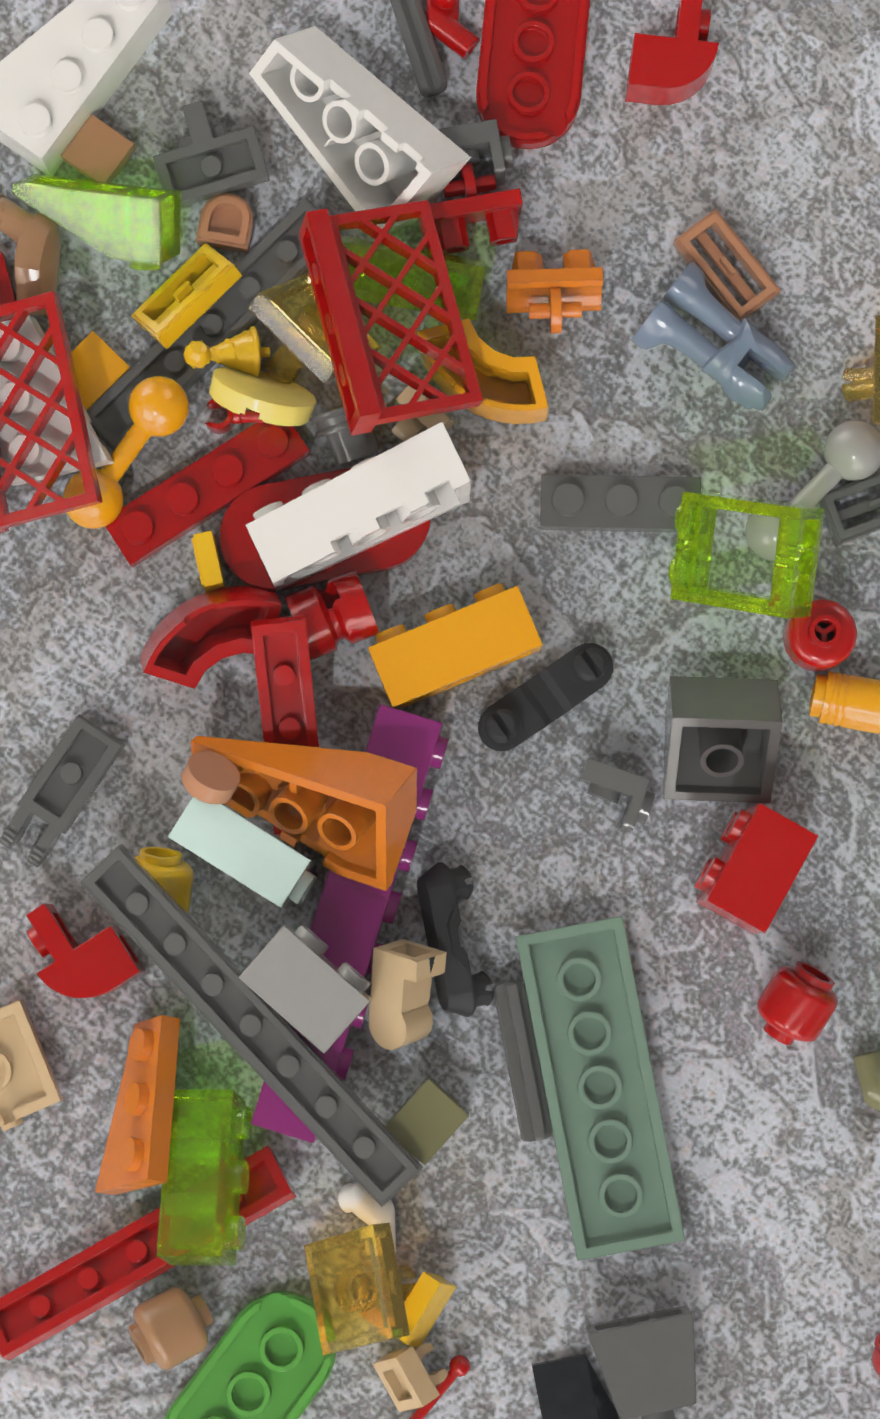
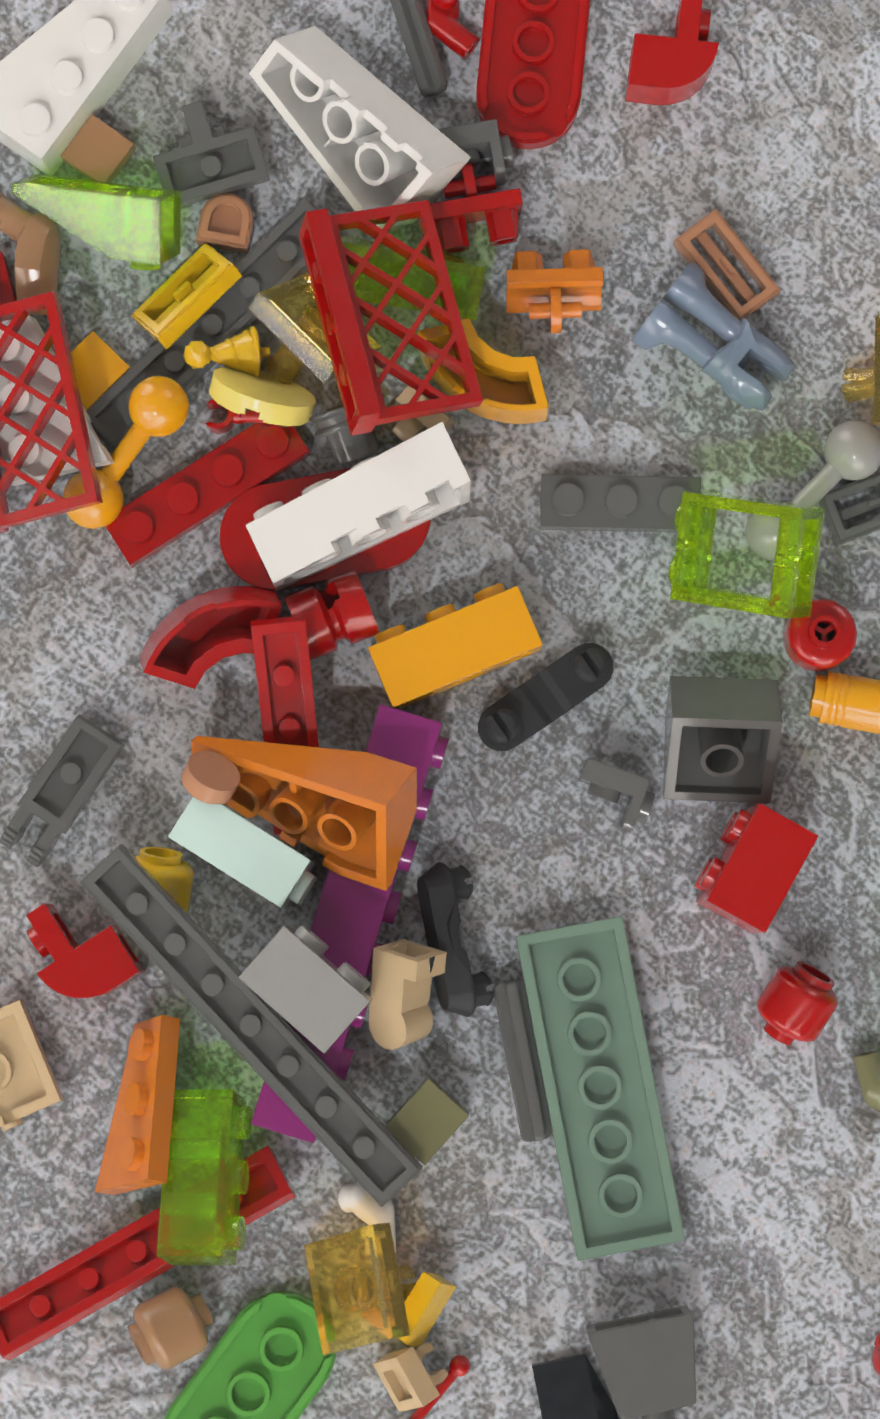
(208, 561): yellow tile -> none

